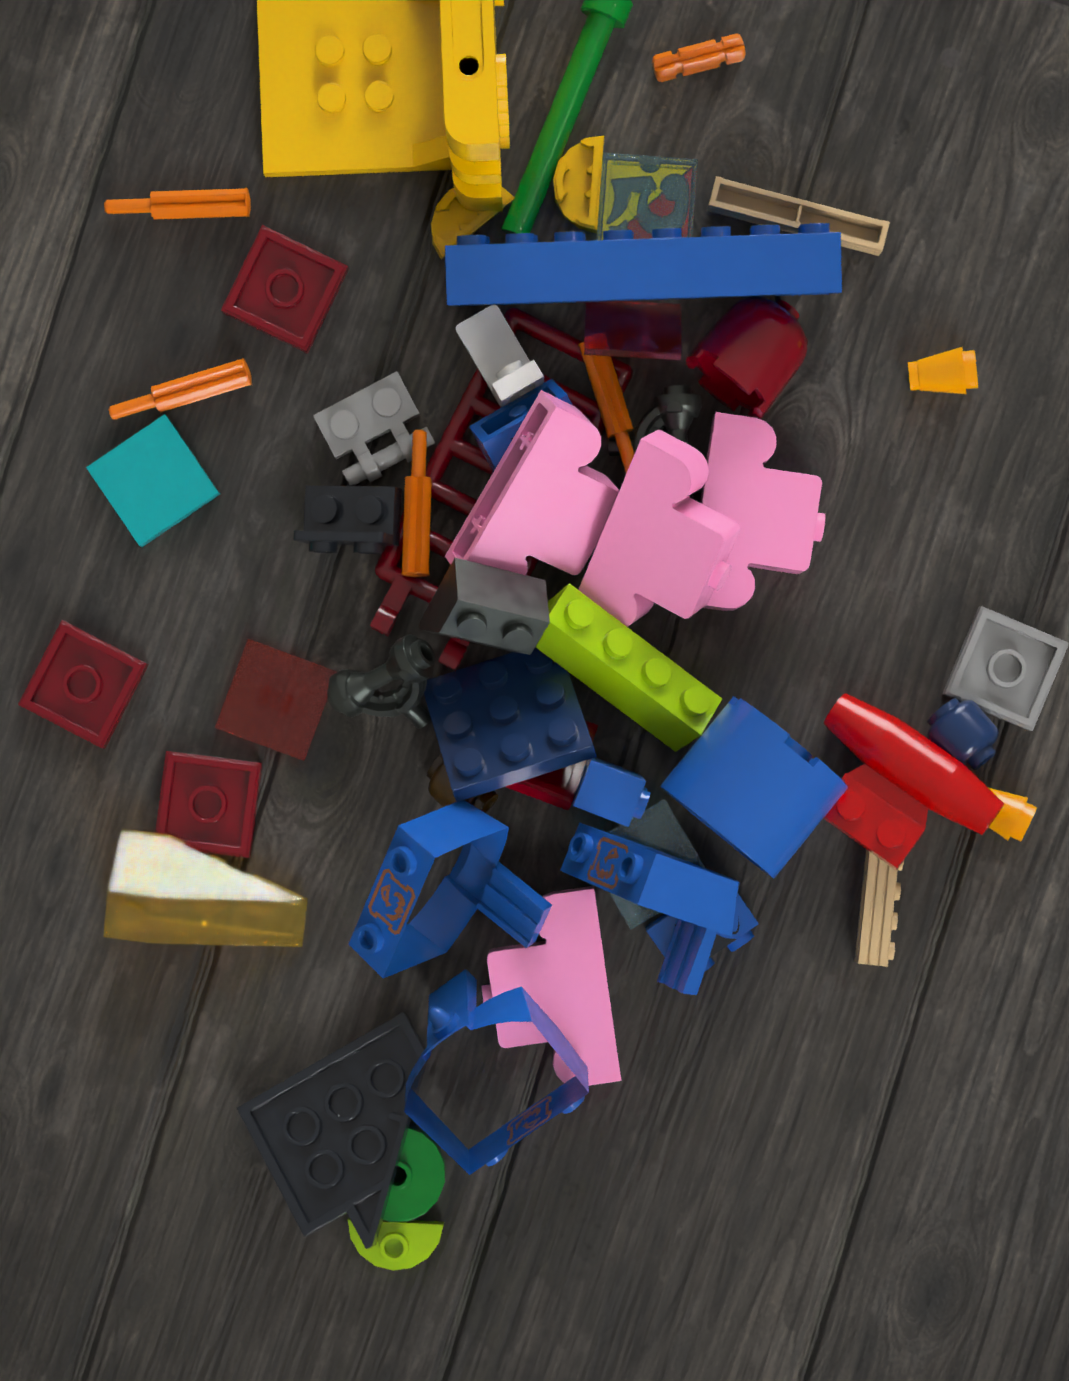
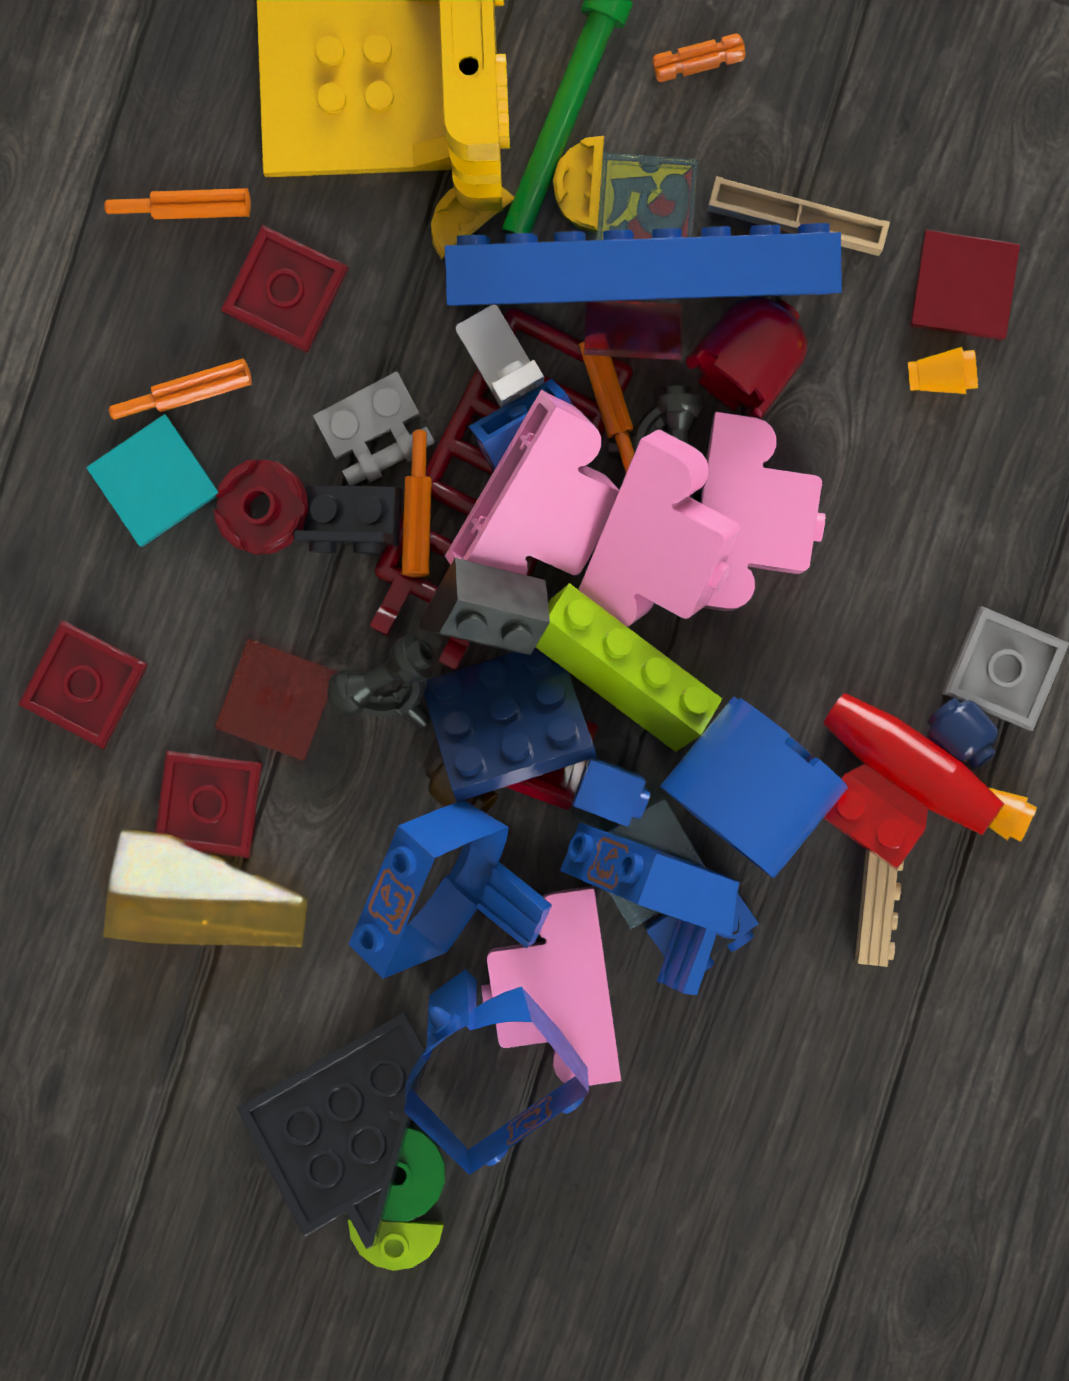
(286, 510): none -> dark red tile
(964, 285): none -> dark red tile

